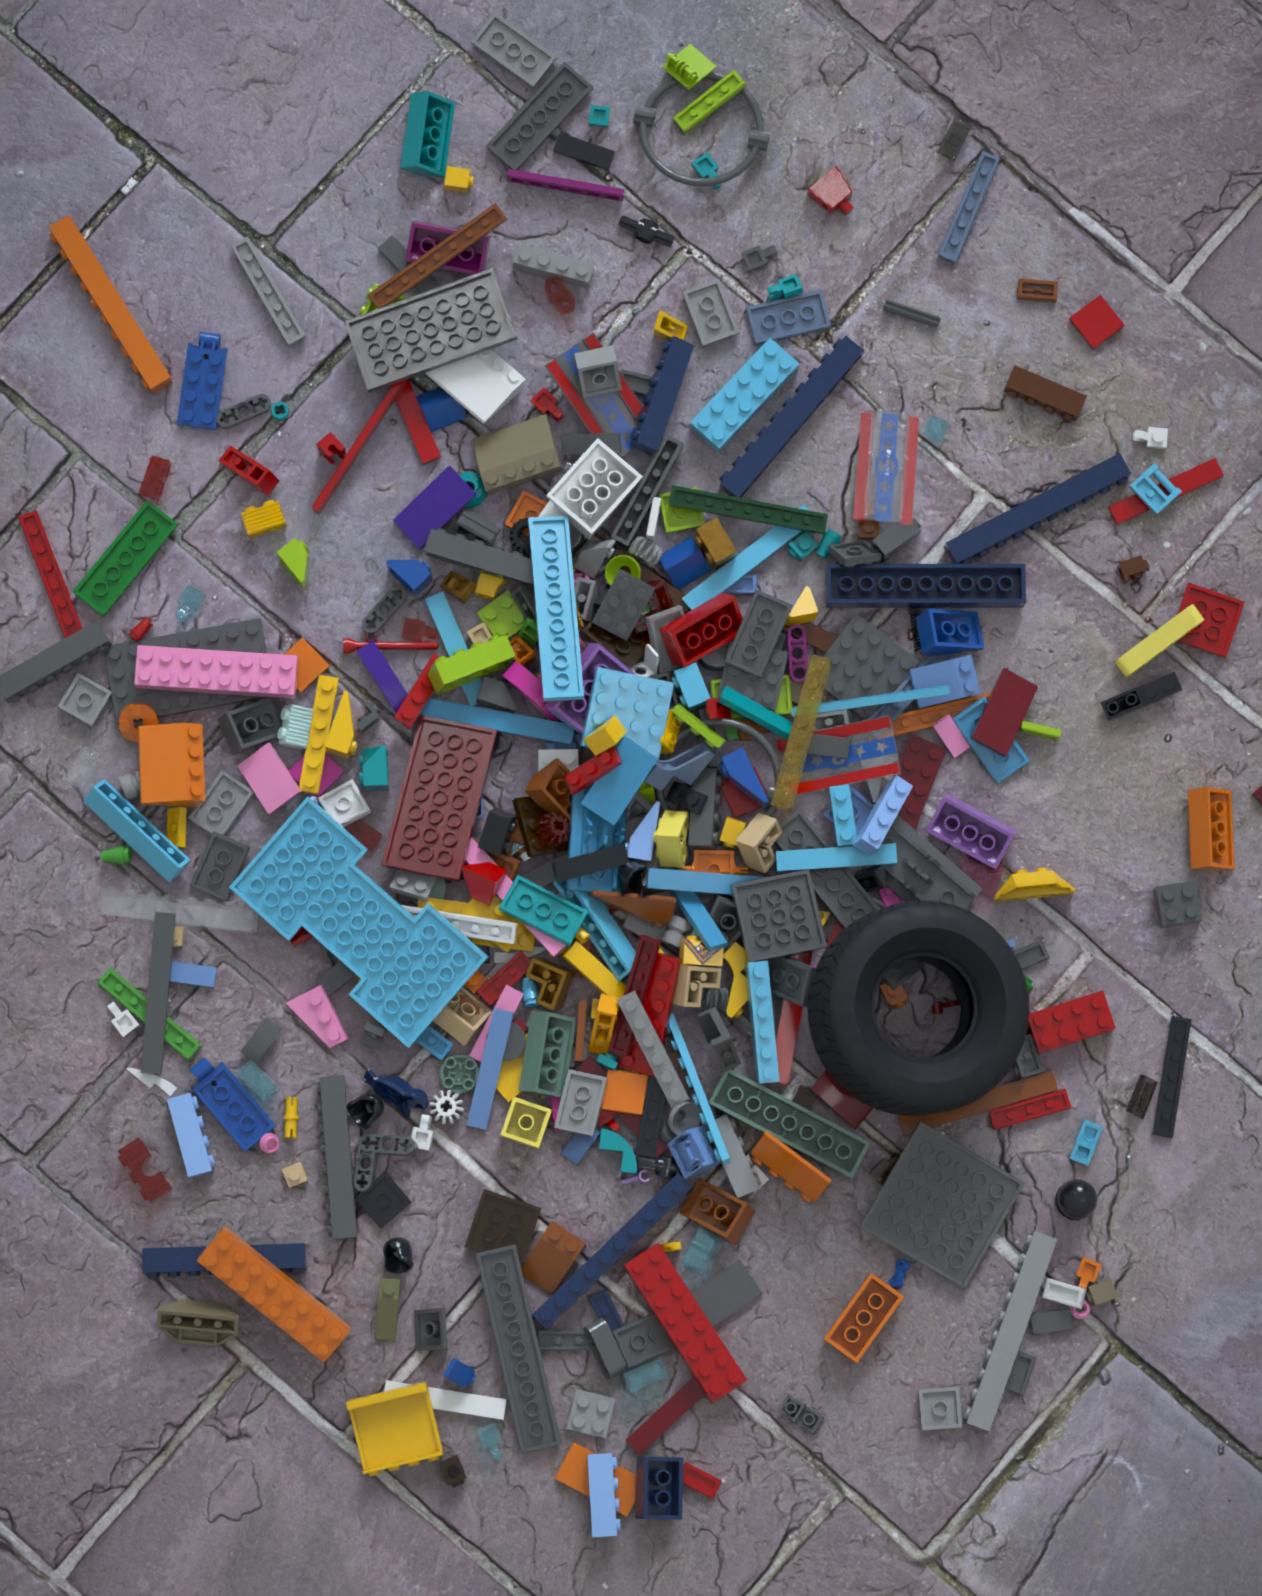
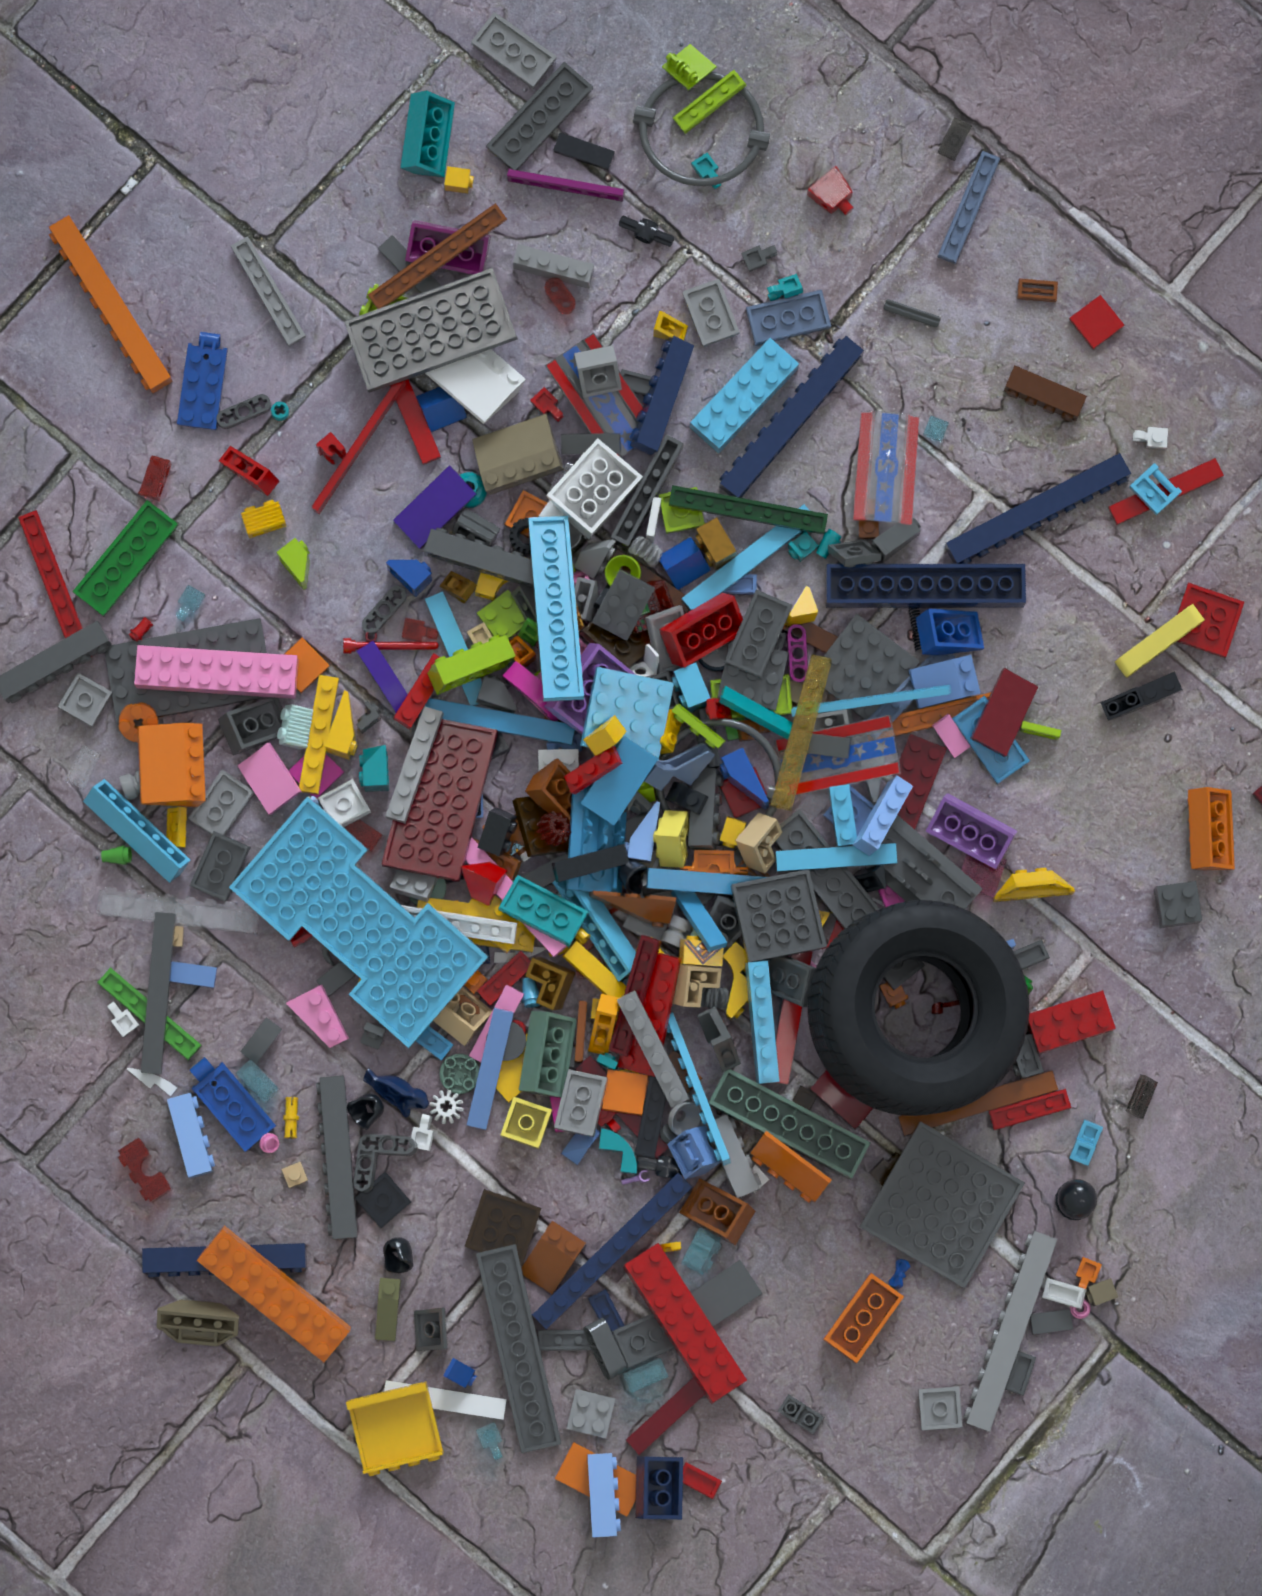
(414, 765): none -> light grey plate
(446, 1464): dark brown brick -> none
(599, 116): teal plate -> none
(1132, 568): reddish brown brick -> none
(1171, 1076): black tile -> none

